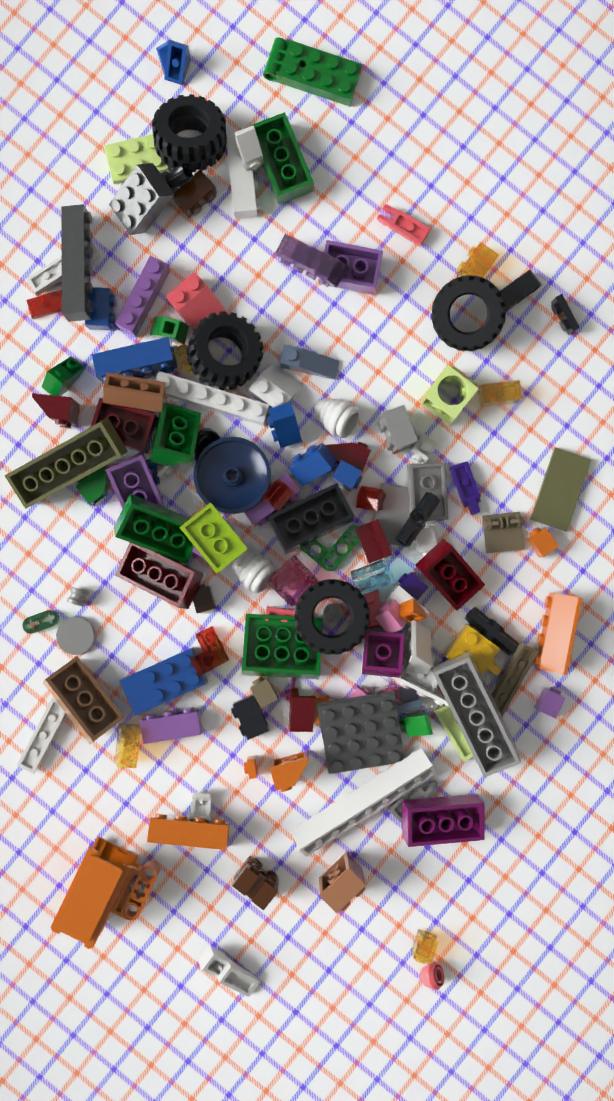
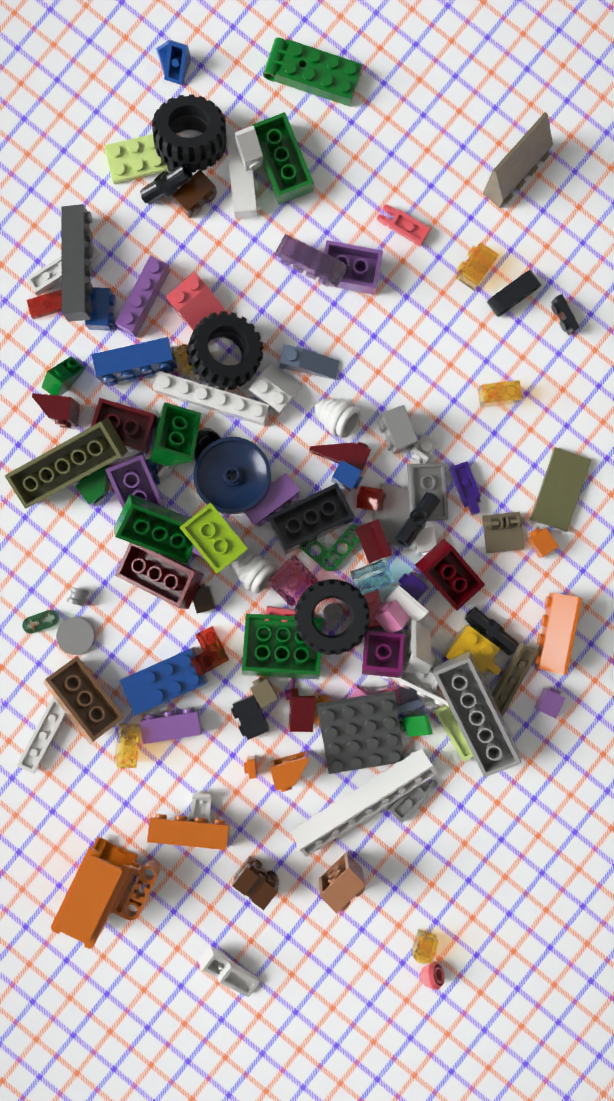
(133, 392): nougat brick -> none
(141, 198): dark grey brick -> none
(171, 328): green slope -> none
(277, 494): clear red piece -> none
(285, 425): blue brick -> none
(312, 464): blue brick -> none
(411, 611): orange slope -> none
(432, 400): yellowish green brick -> none
(443, 820): magenta brick -> none
(468, 286): black tyre -> none
(520, 162): none -> dark tan slope

